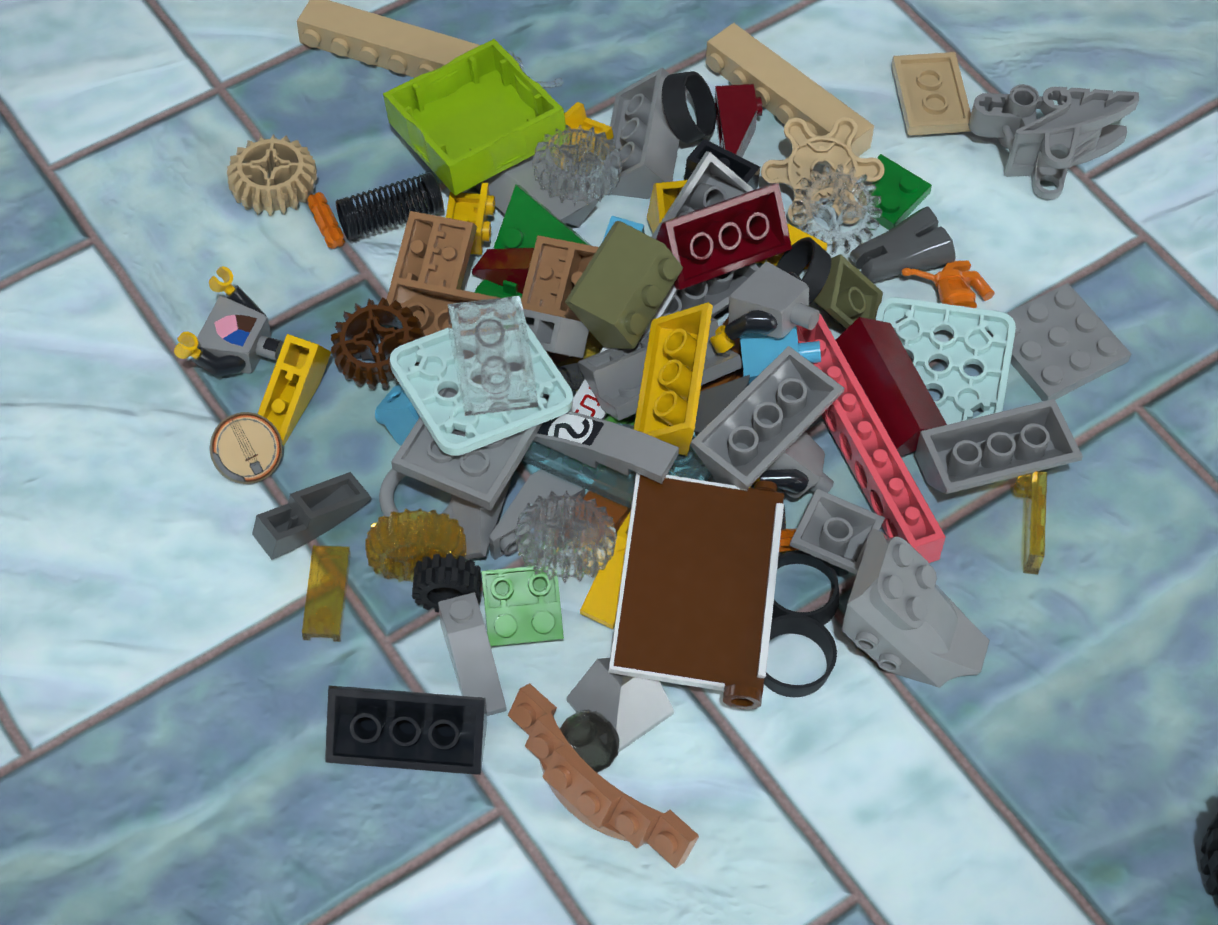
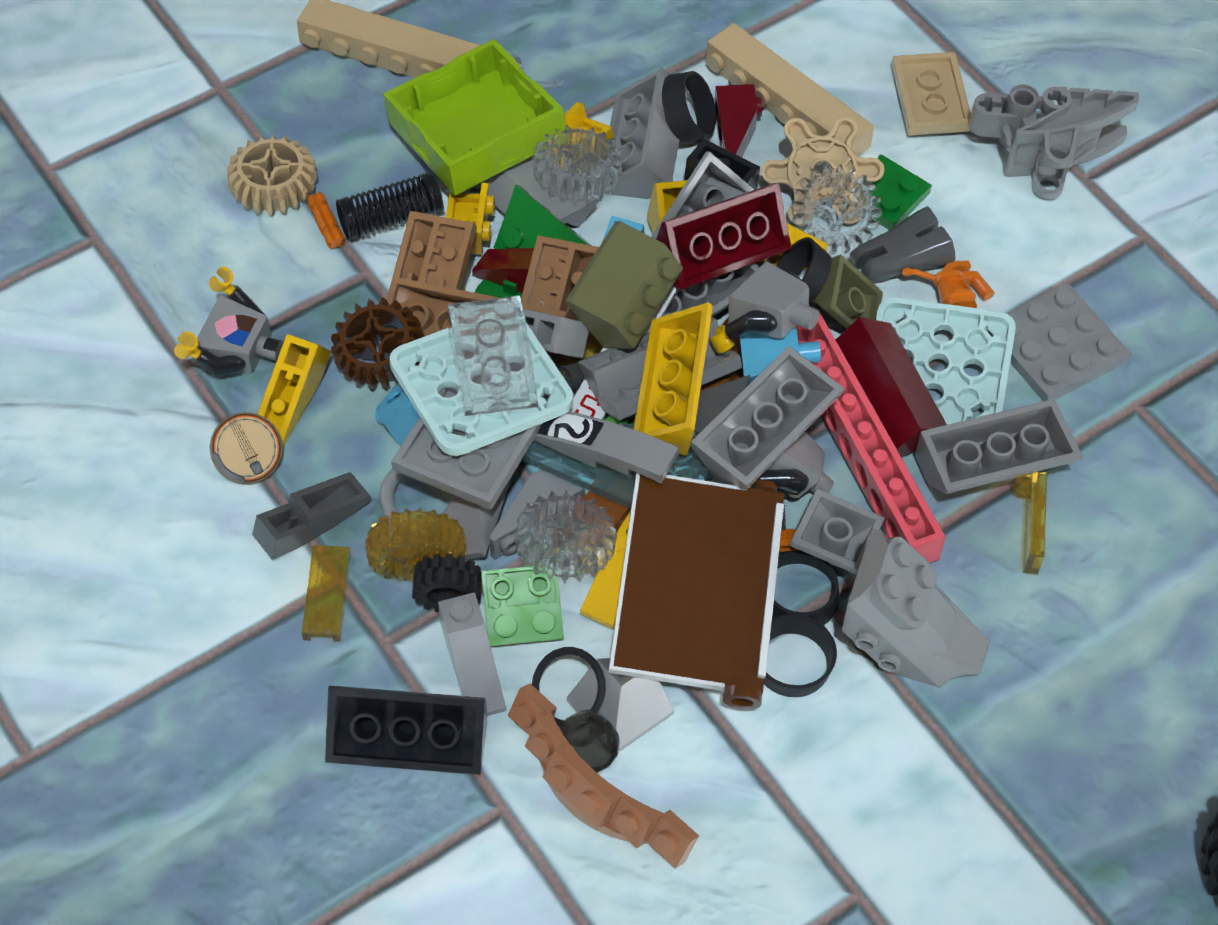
(584, 655): none -> black tyre

